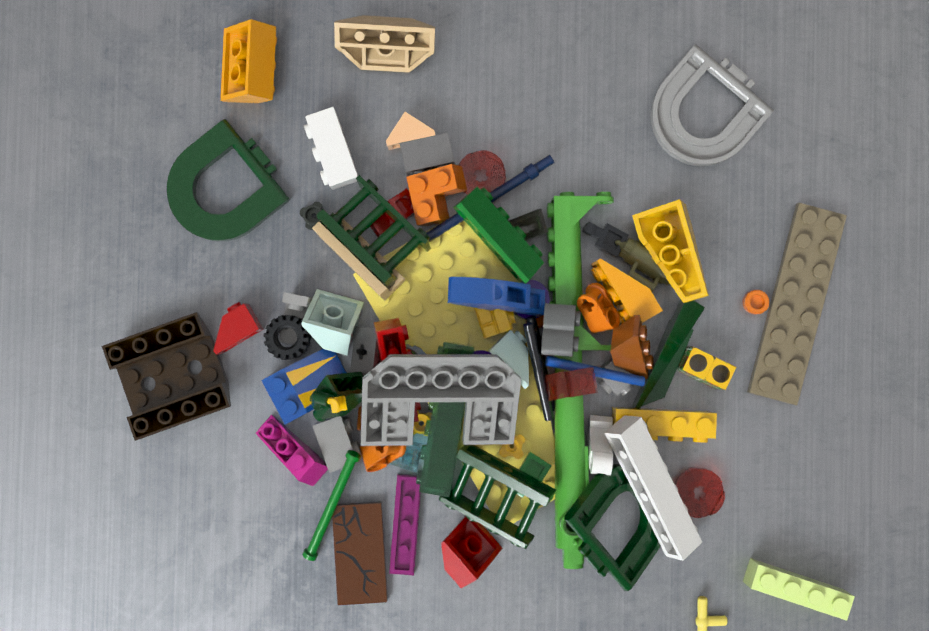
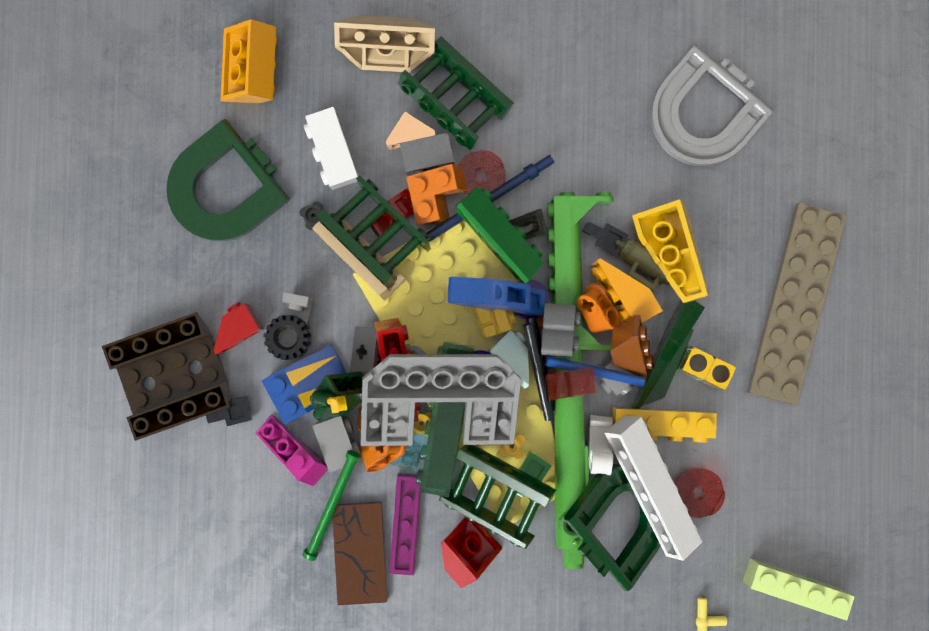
(237, 413): none -> black plate
(332, 320): light aqua slope -> none
(471, 78): none -> dark green fence
(756, 302): orange tile -> none

